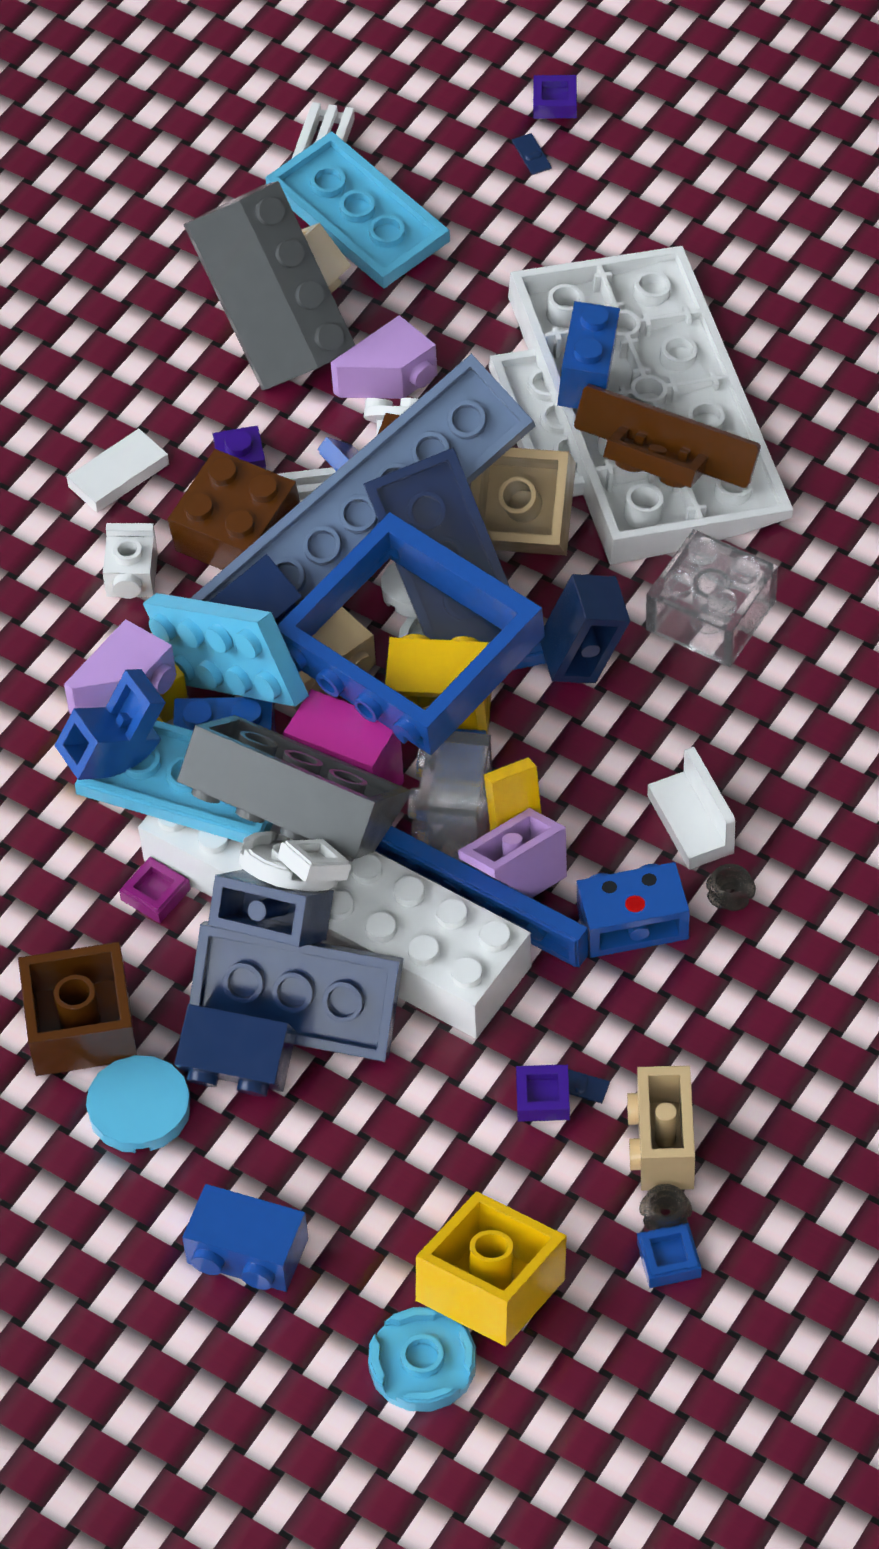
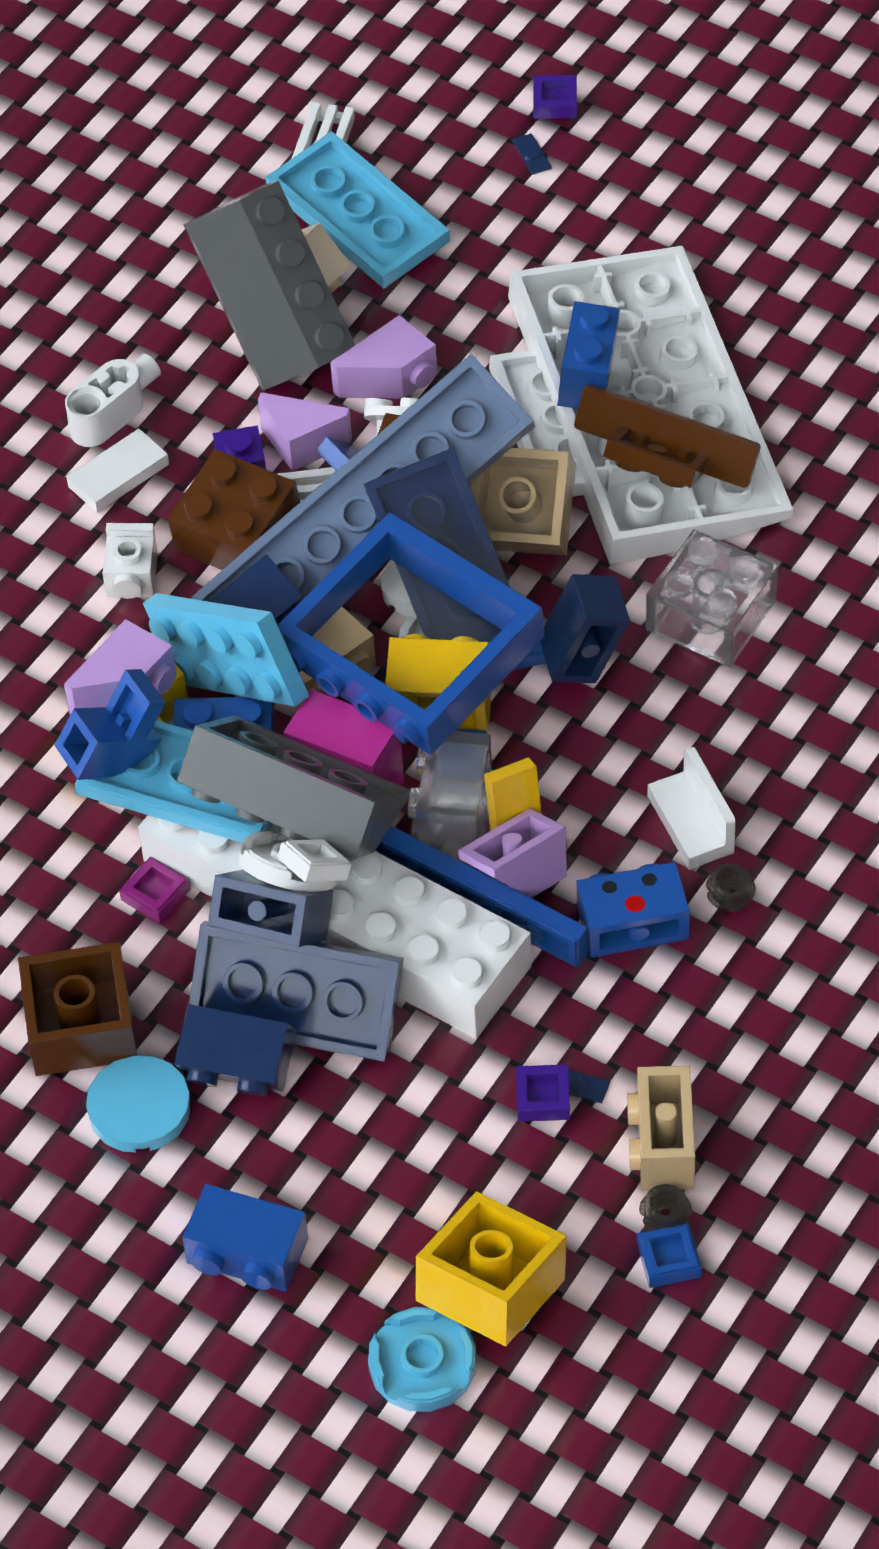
(108, 399): none -> white piece
(301, 426): none -> lavender slope

